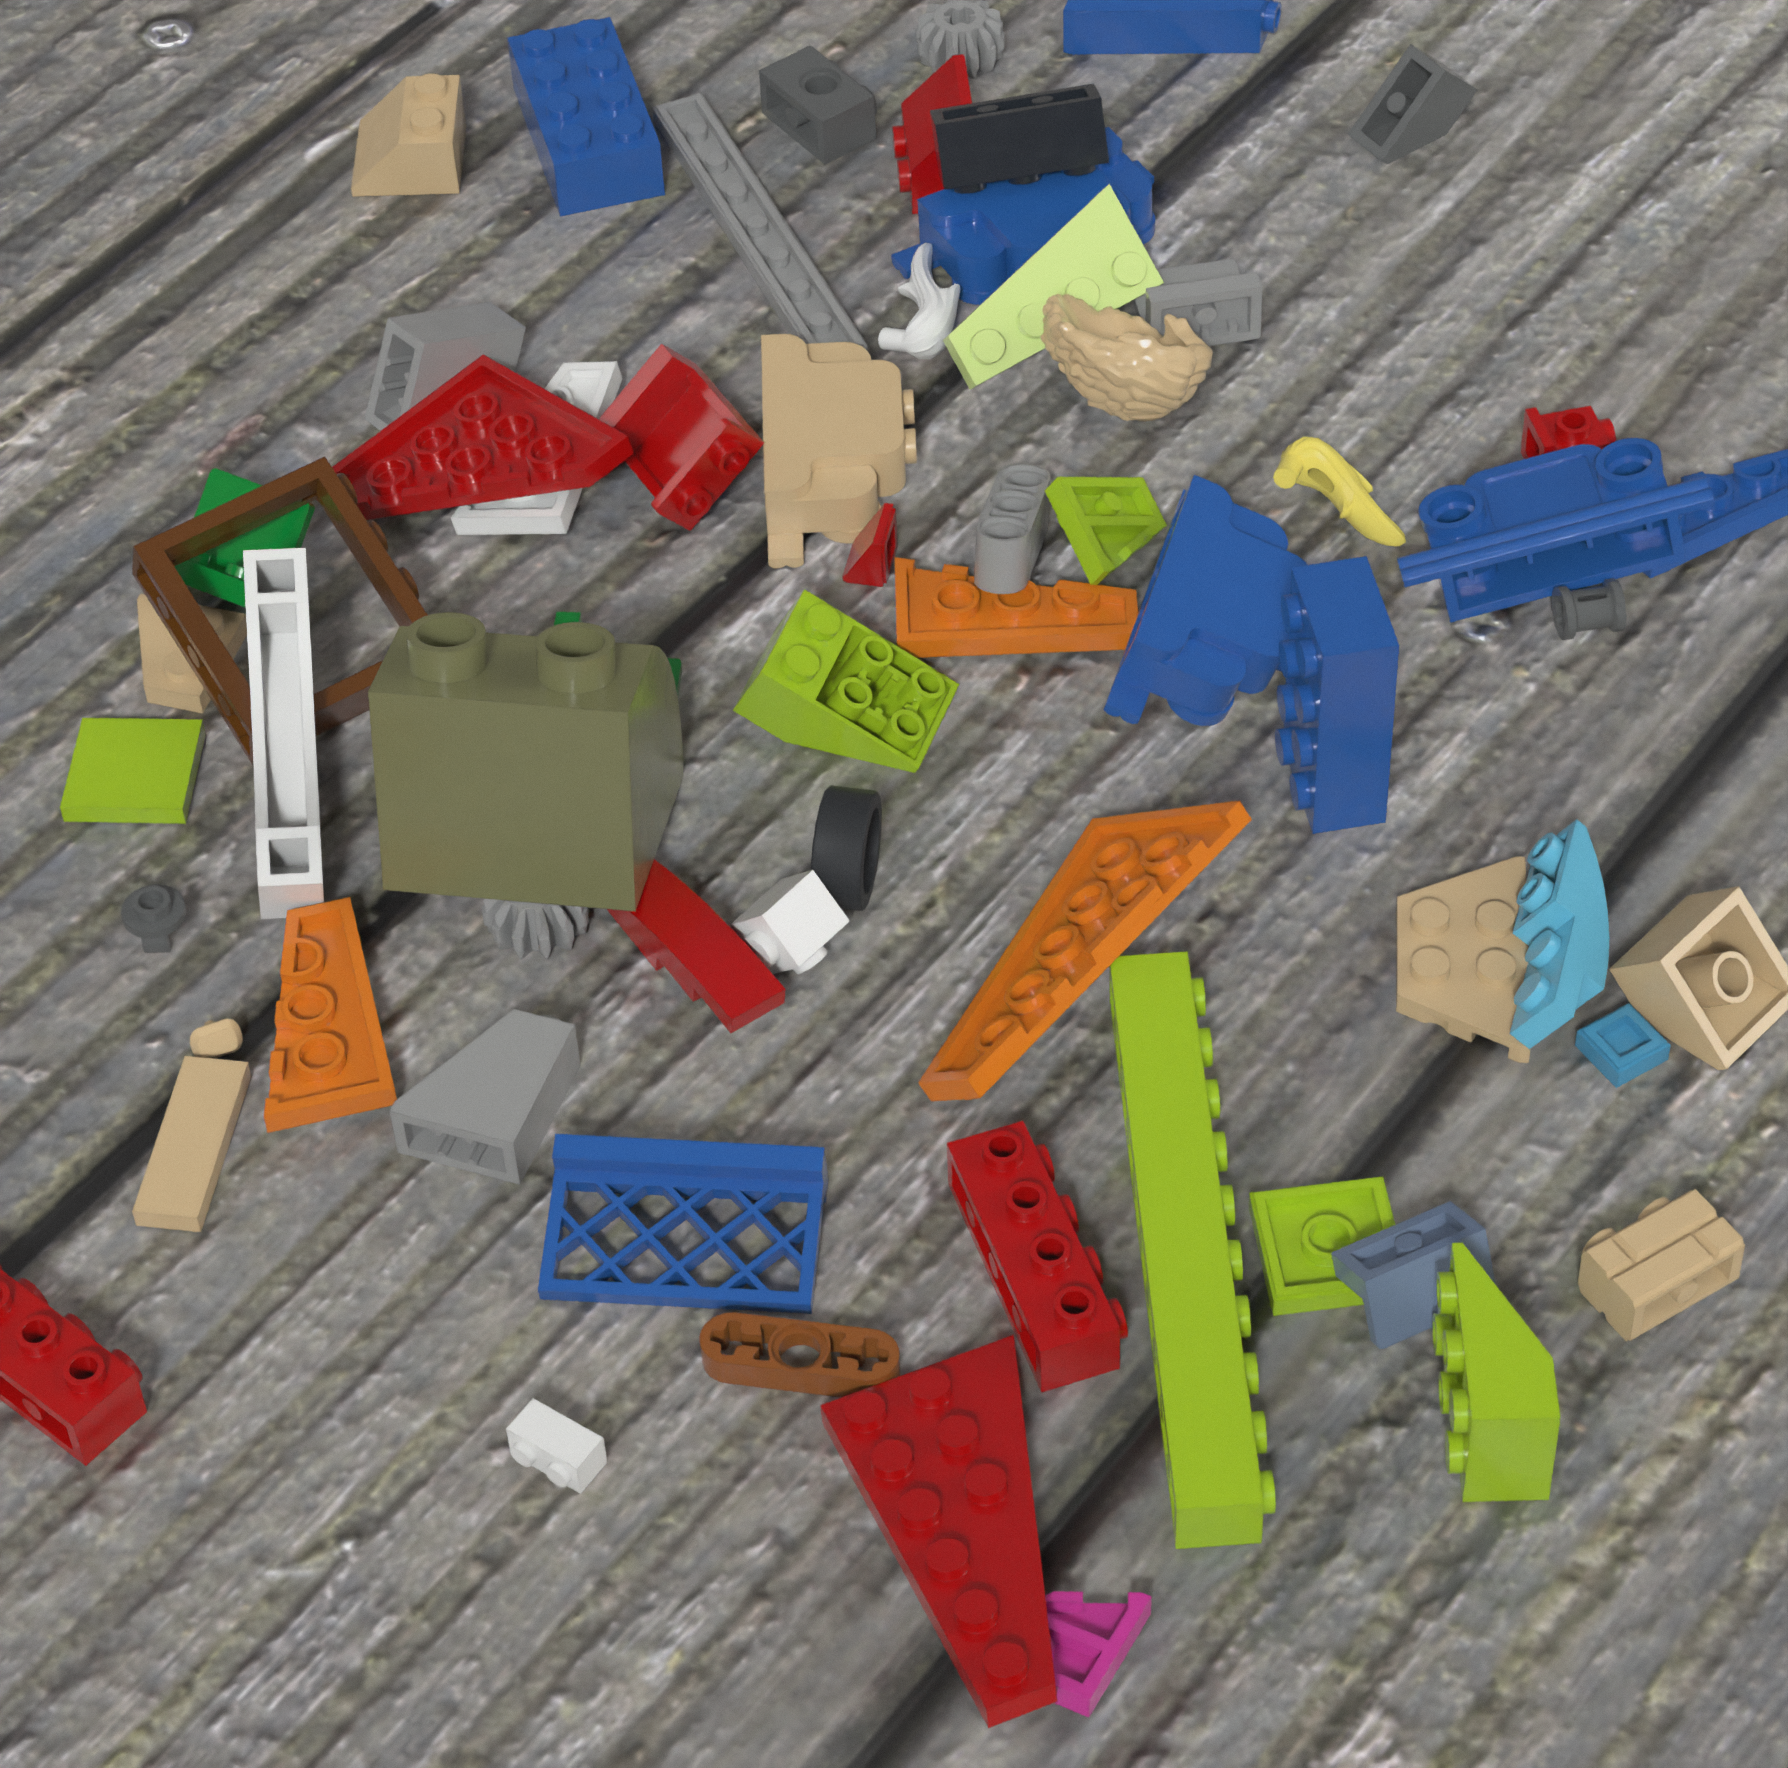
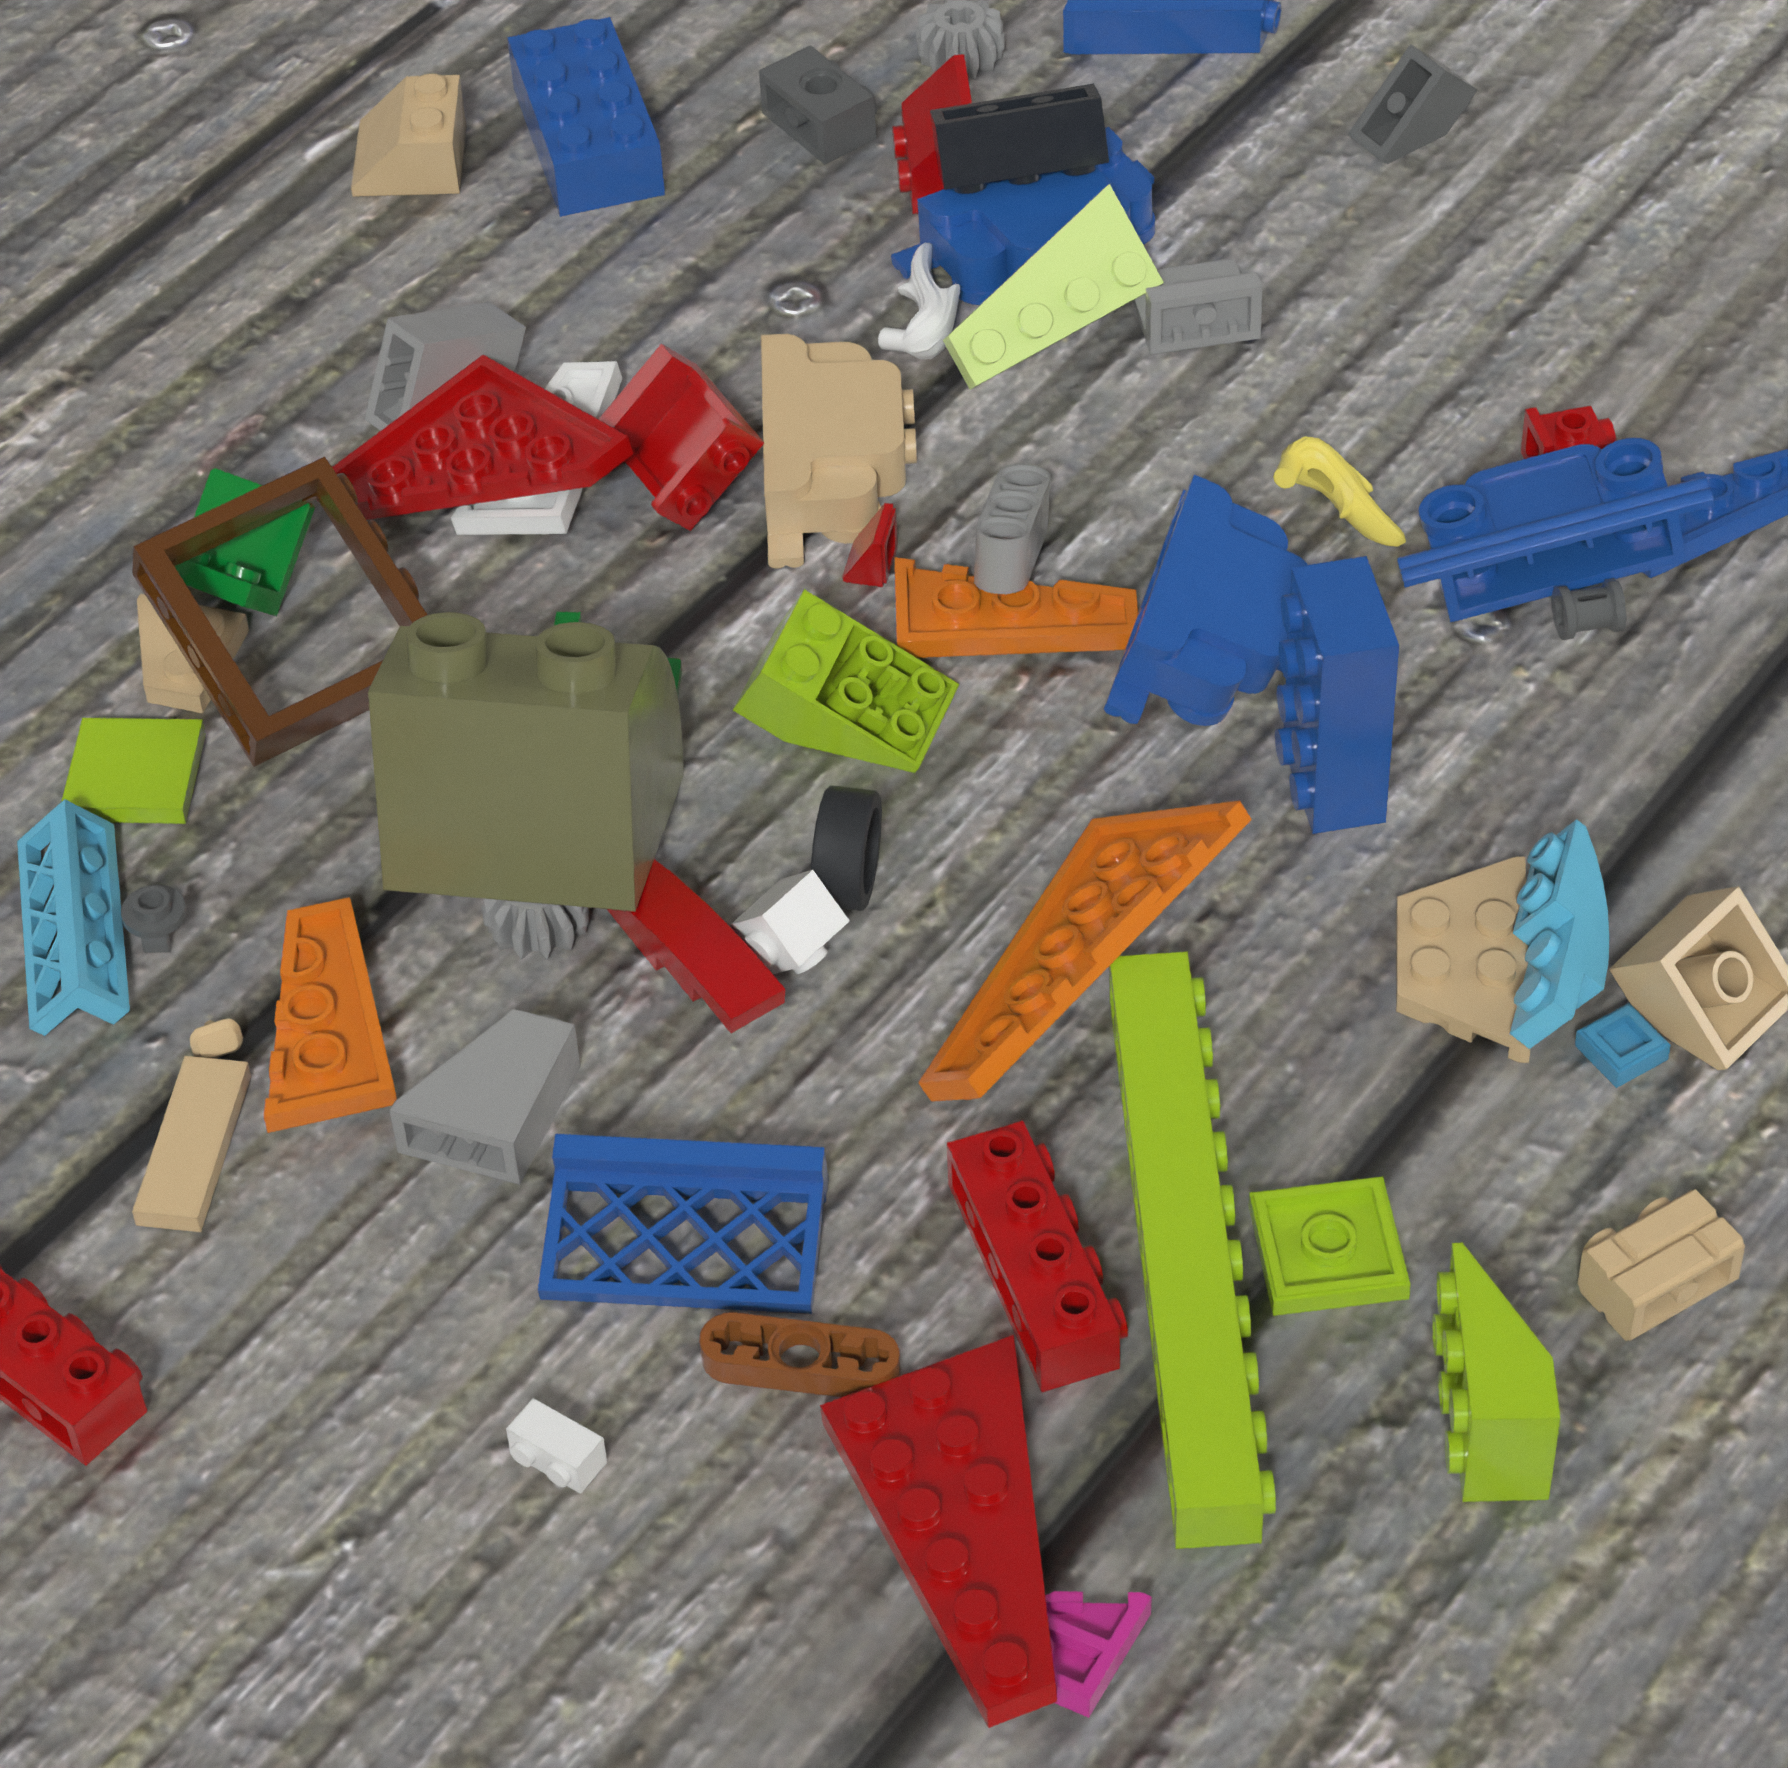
(81, 910): none -> medium azure fence
(283, 731): white arch -> none
(753, 223): light grey tile -> none
(1105, 519): lime wing -> none
(1123, 359): tan hair -> none
(1400, 1266): sand blue panel -> none

